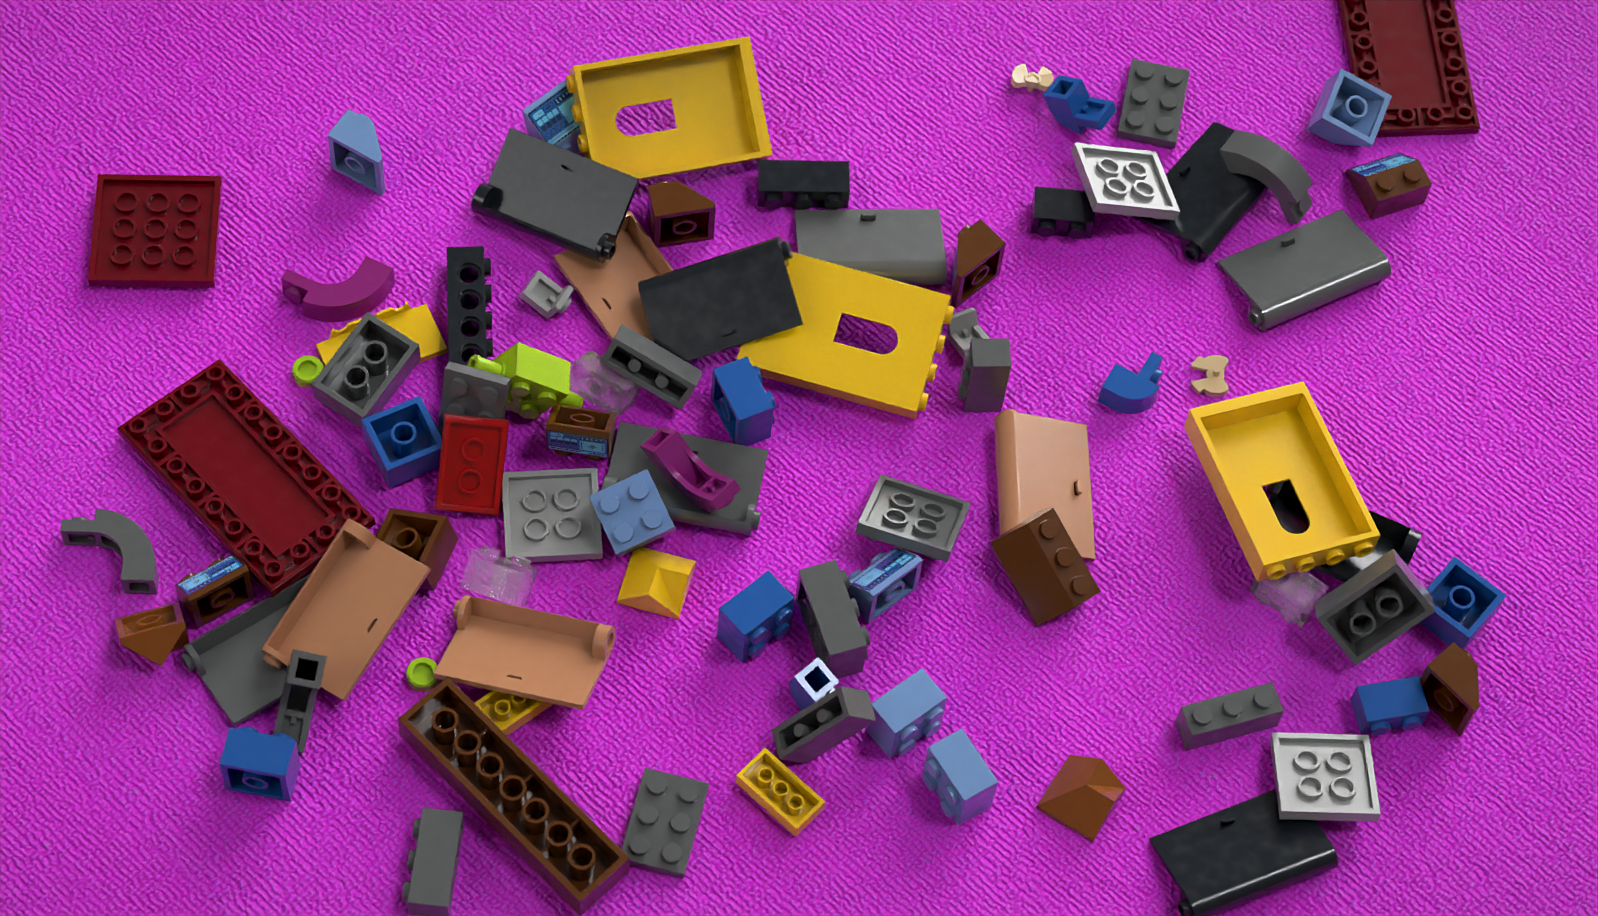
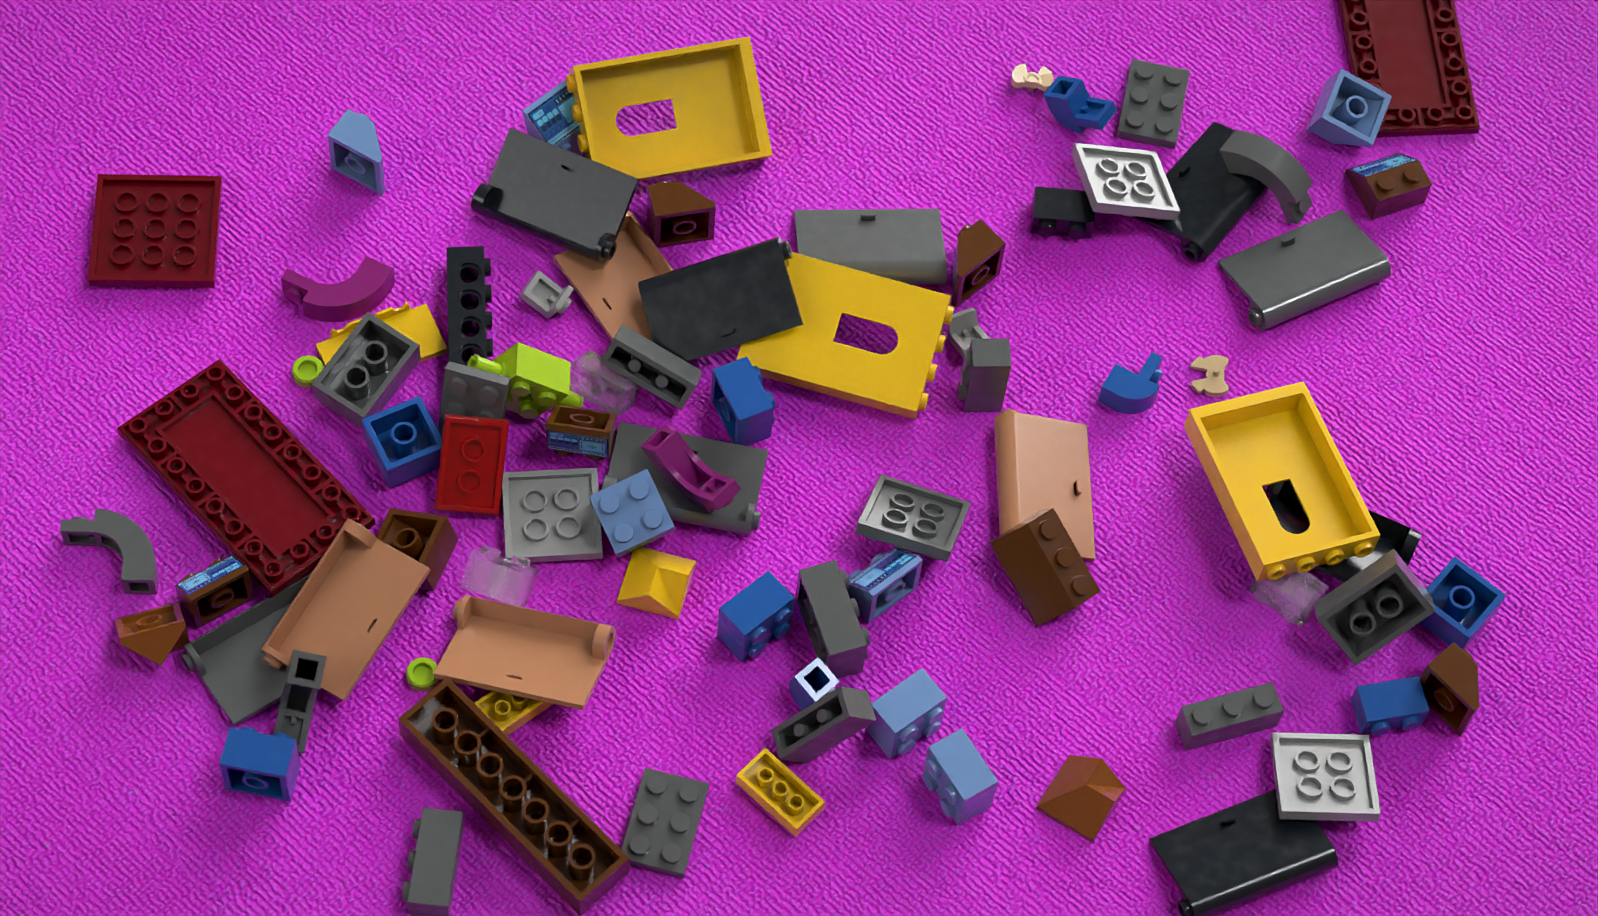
(803, 184): black brick -> none

